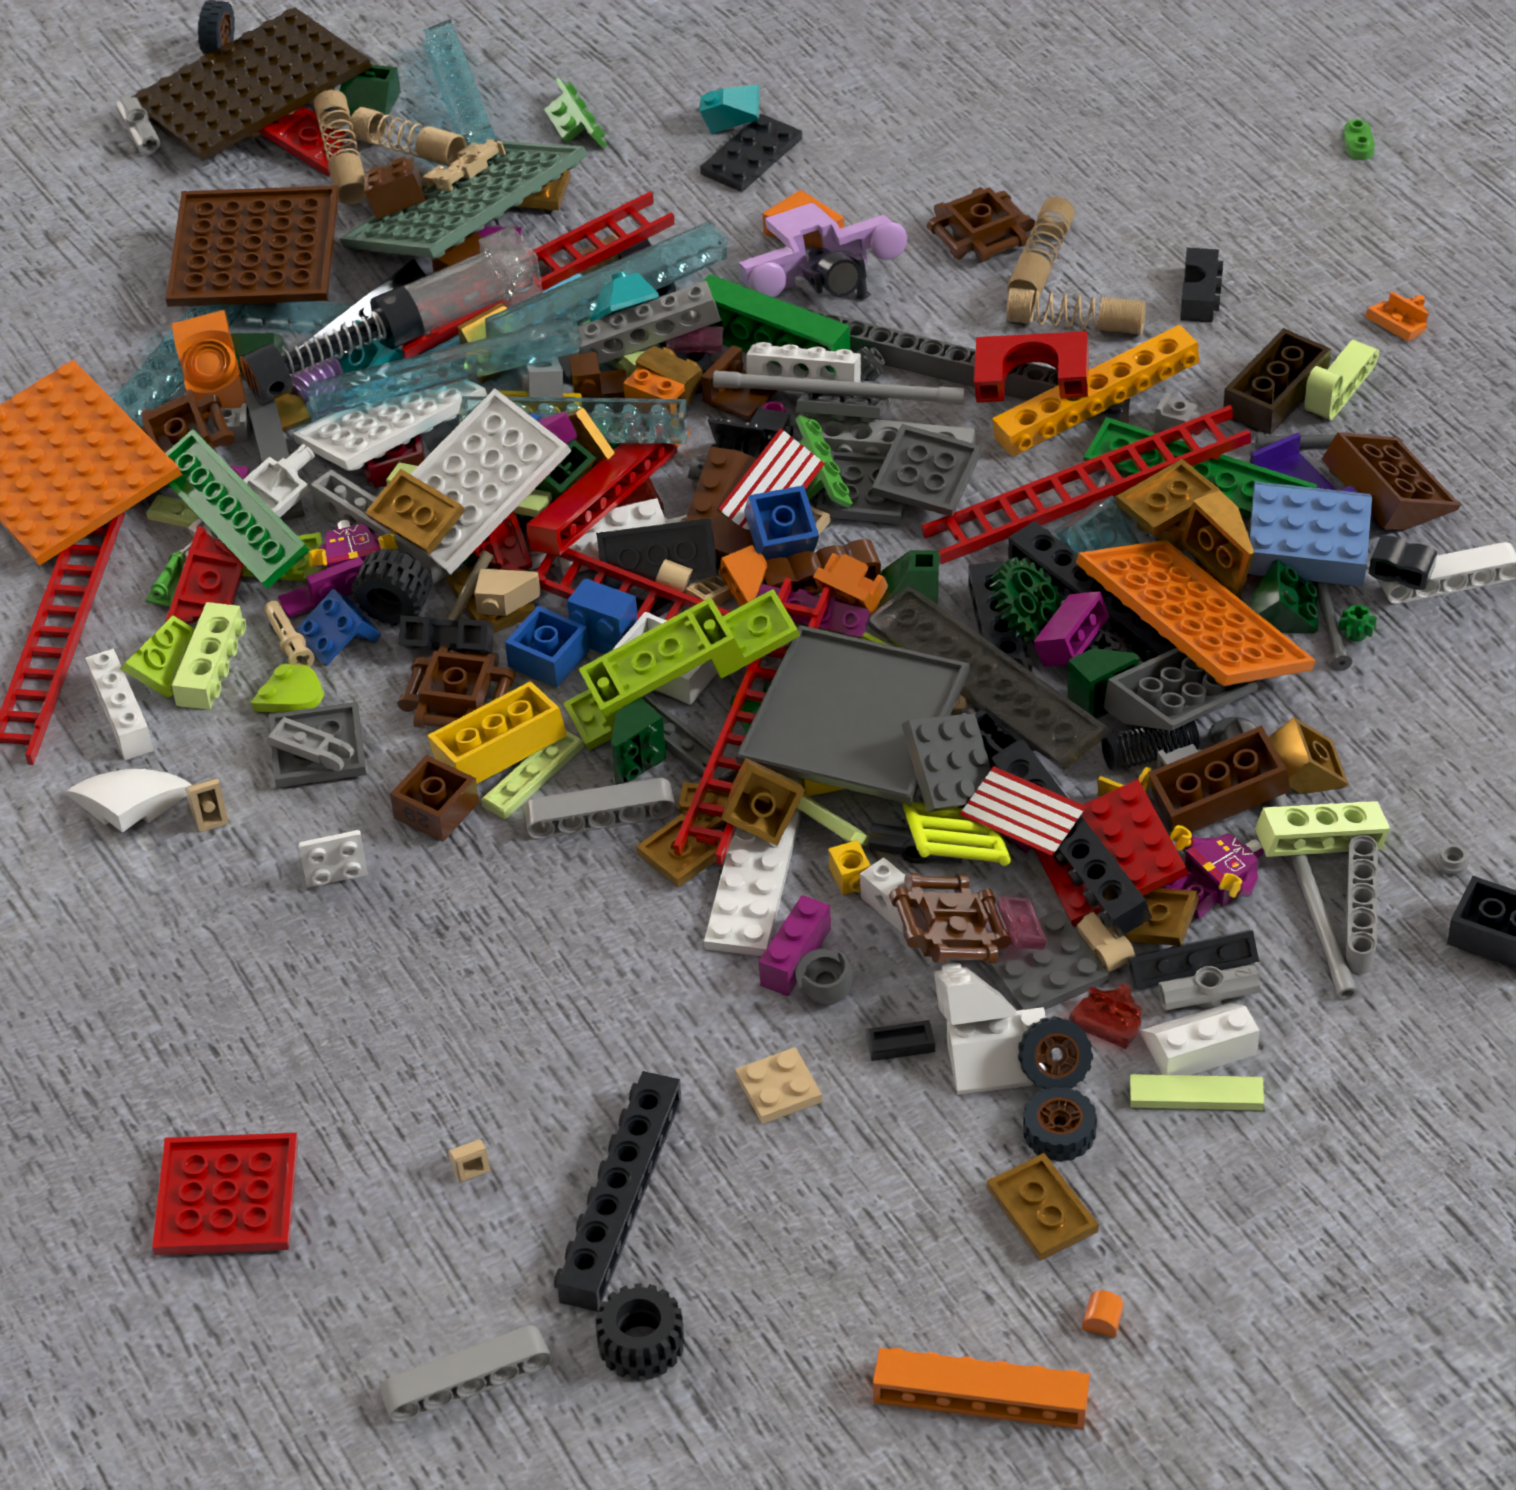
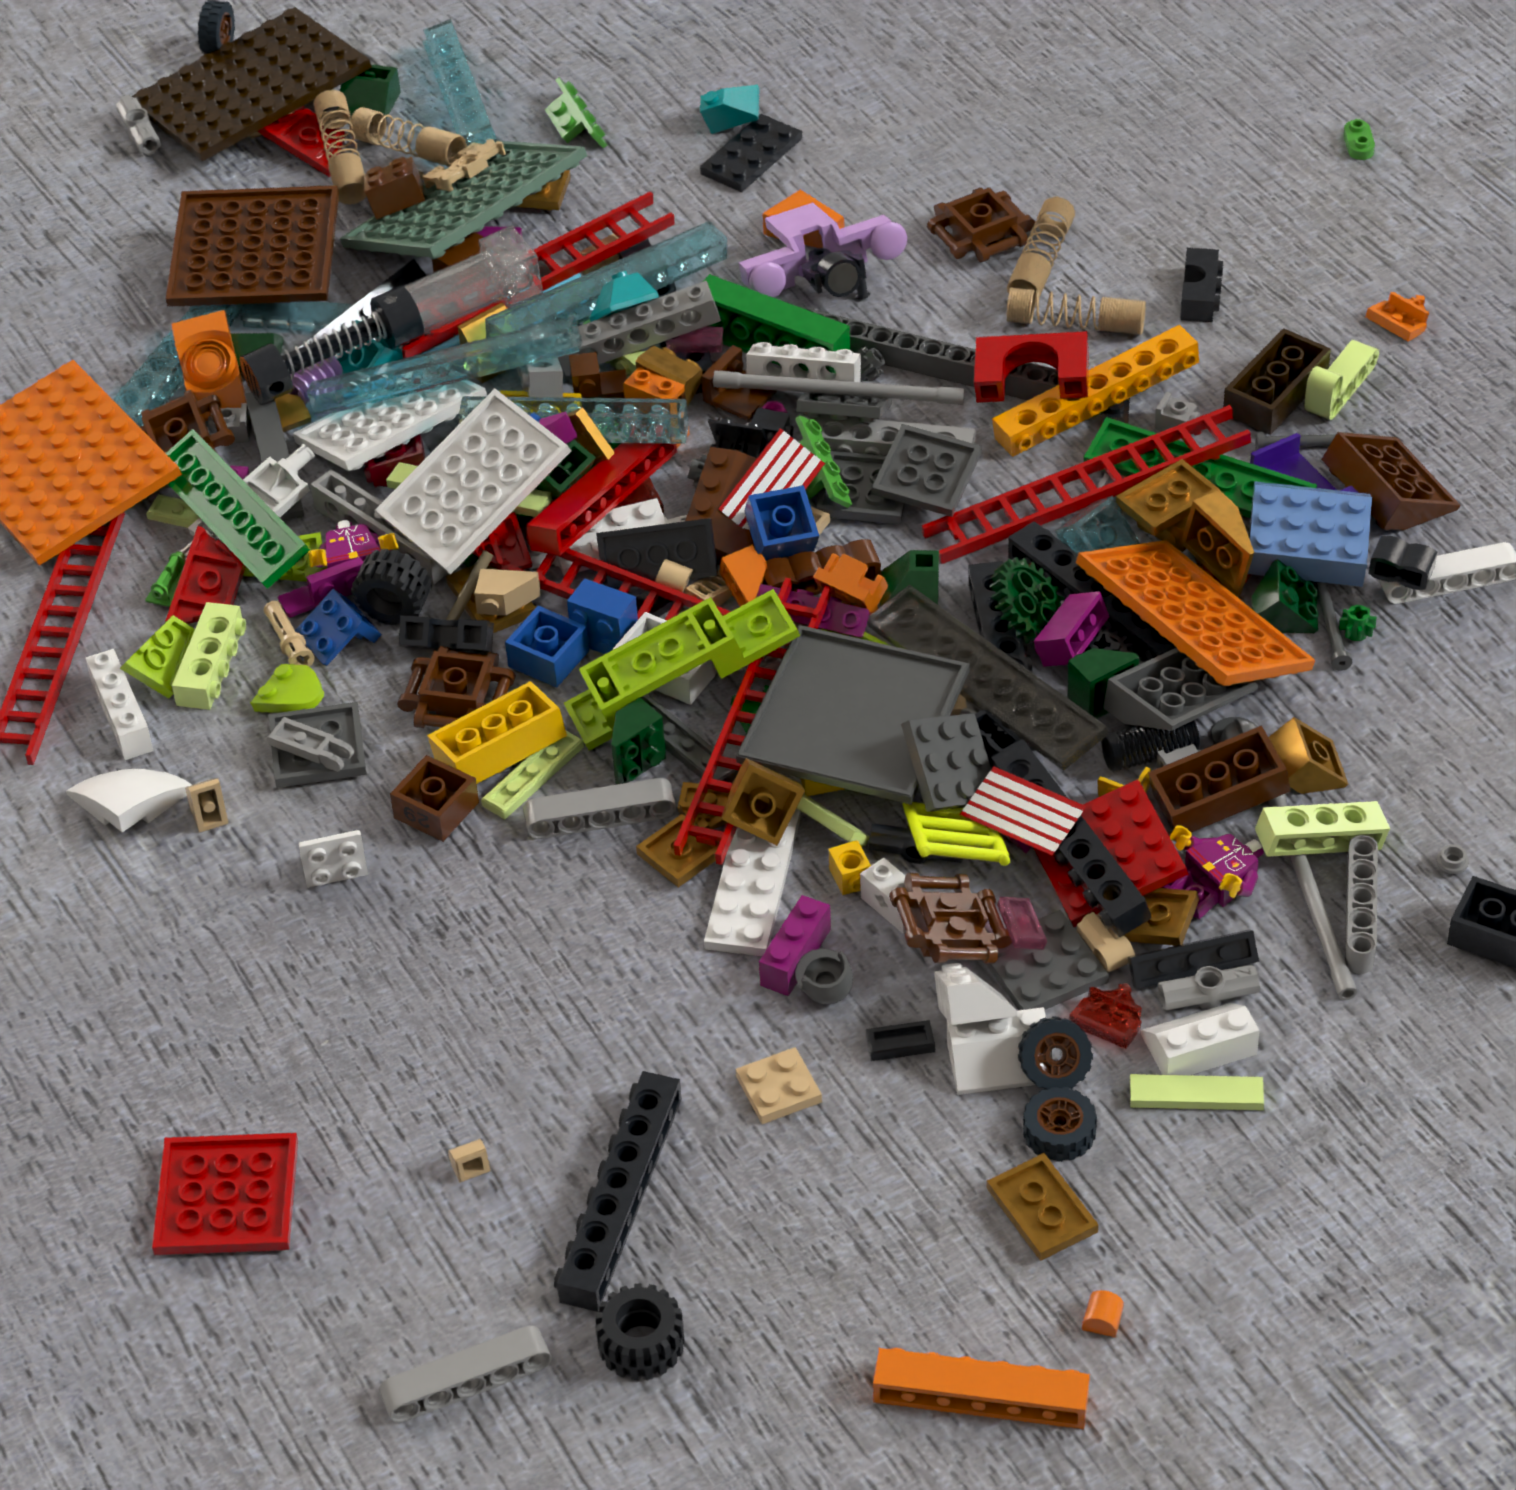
(415, 511): pearl gold plate -> none

